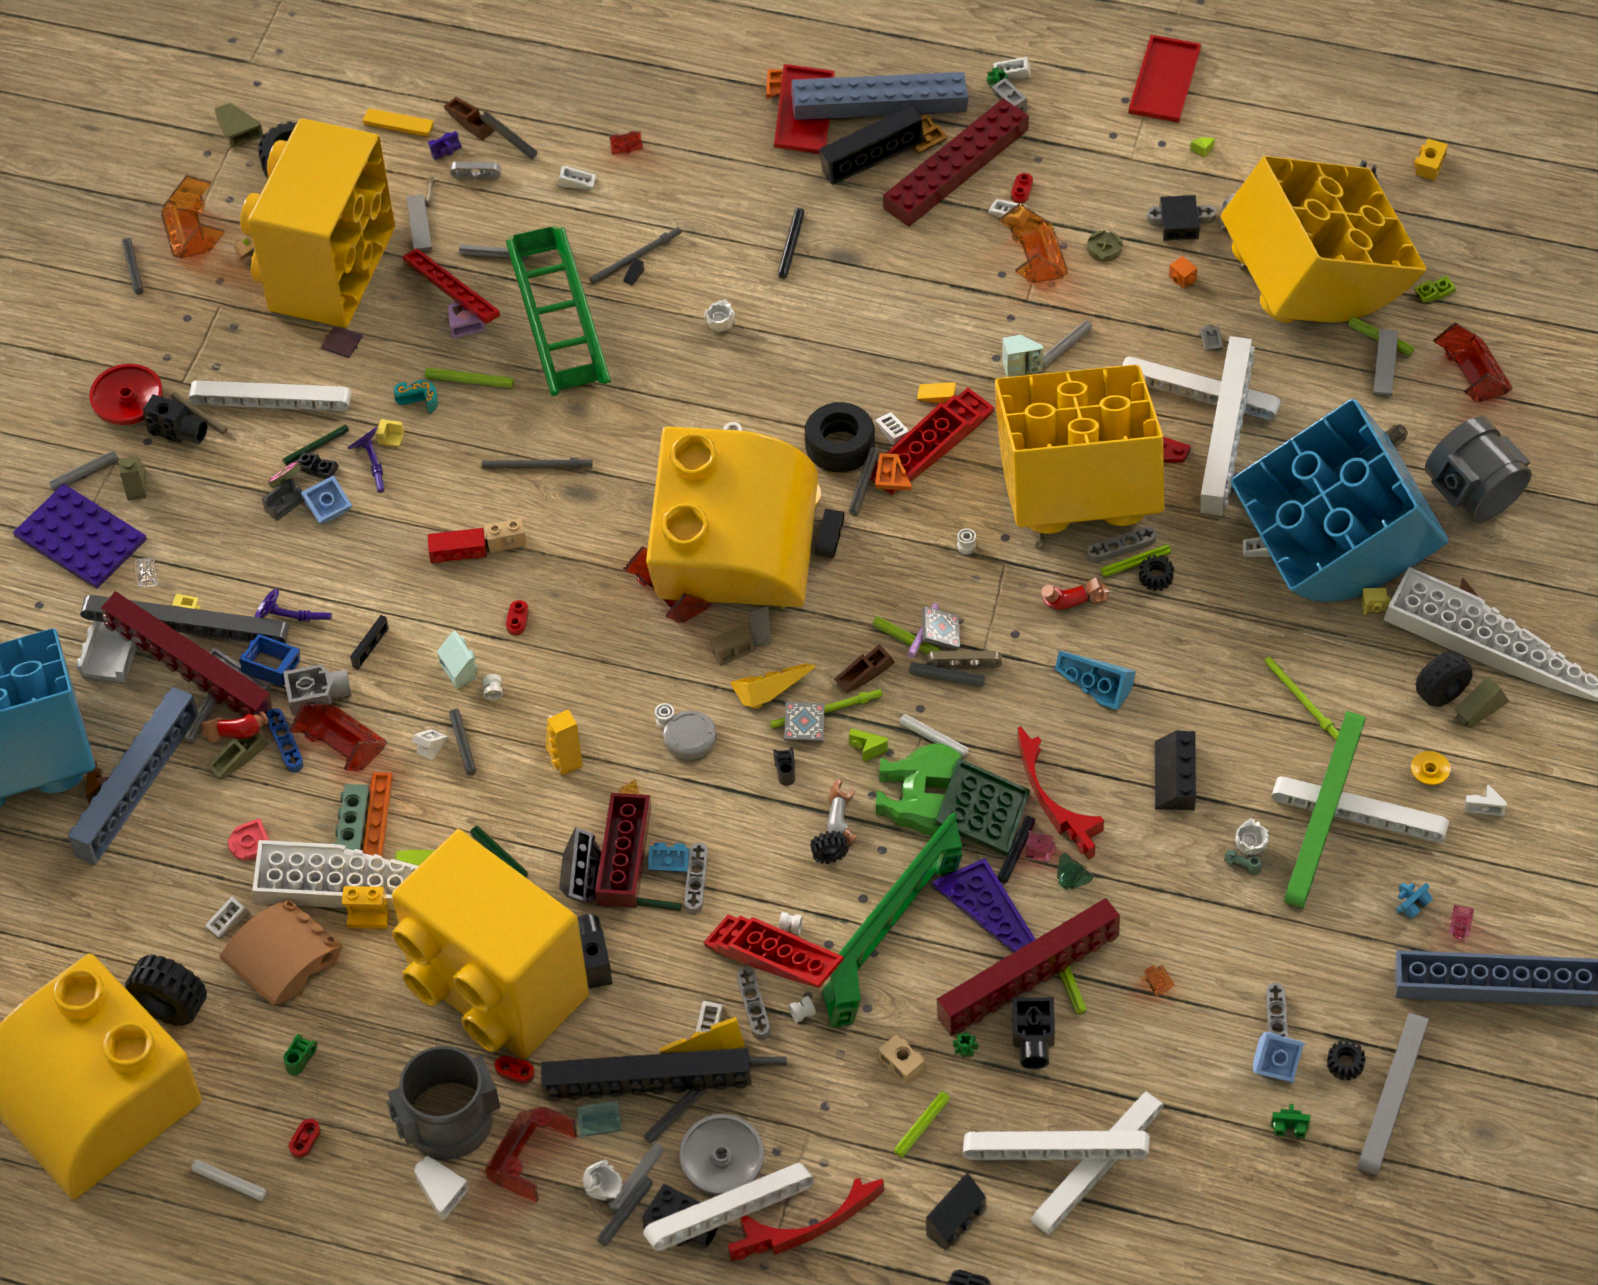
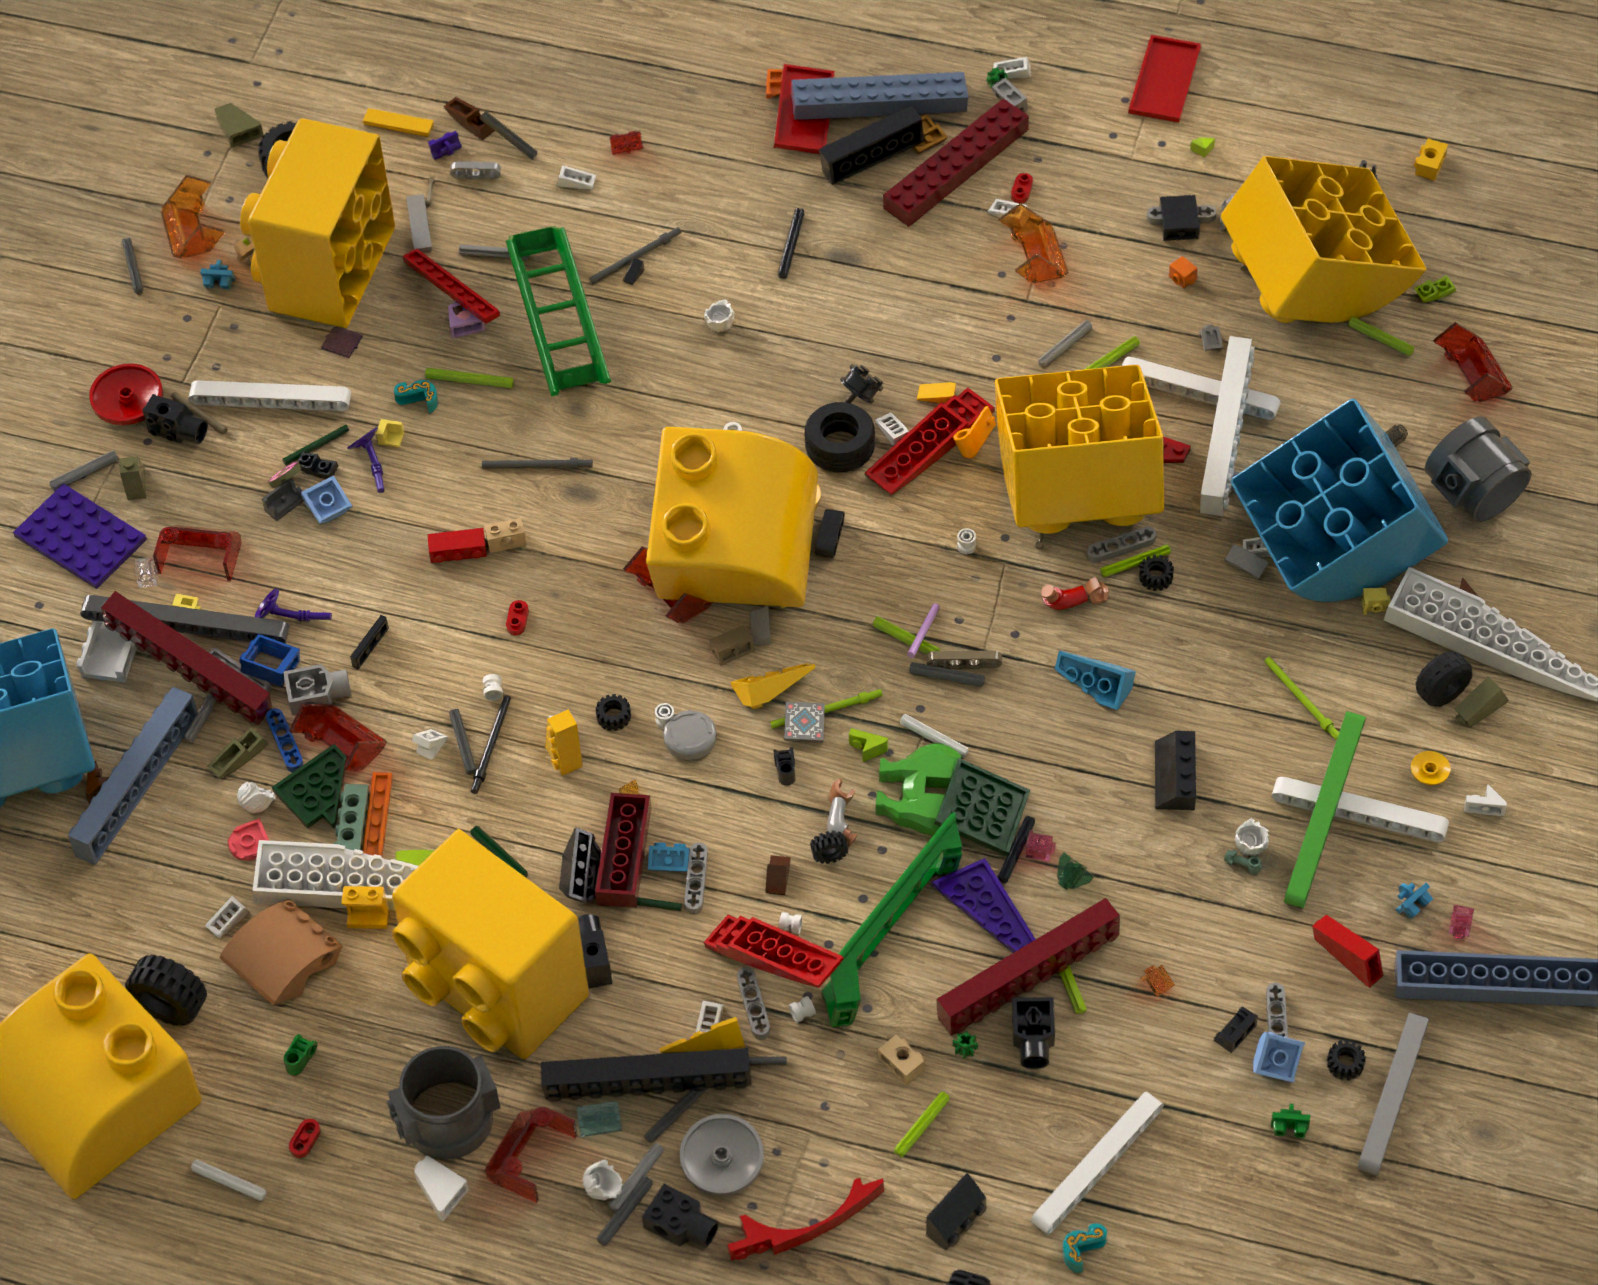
(199, 537): none -> clear red windscreen
(217, 272): none -> dark azure hips
(239, 728): red piece -> none
(254, 798): none -> white hair
(315, 788): none -> dark green wing
(457, 660): light aqua slope -> none
(480, 773): none -> black bar
(515, 1070): red plate -> none
(617, 721): none -> black tyre
(728, 1206): white beam -> none
(777, 875): none -> reddish brown slope
(861, 384): none -> black wheel
(863, 481): dark grey axle -> none
(864, 669): reddish brown slope -> none
(891, 473): orange wing -> none
(940, 628): light grey tile -> none
(971, 440): none -> light orange door
(1021, 356): light aqua slope -> none
(1056, 1145): white beam -> none
(1077, 826): red slope -> none
(1082, 1241): none -> teal animal
(1104, 245): olive tile -> none
(1116, 353): none -> lime axle
(1236, 1029): none -> black hinge
(1246, 560): none -> light grey slope
(1349, 949): none -> red slope
(1385, 362): light grey tile -> none

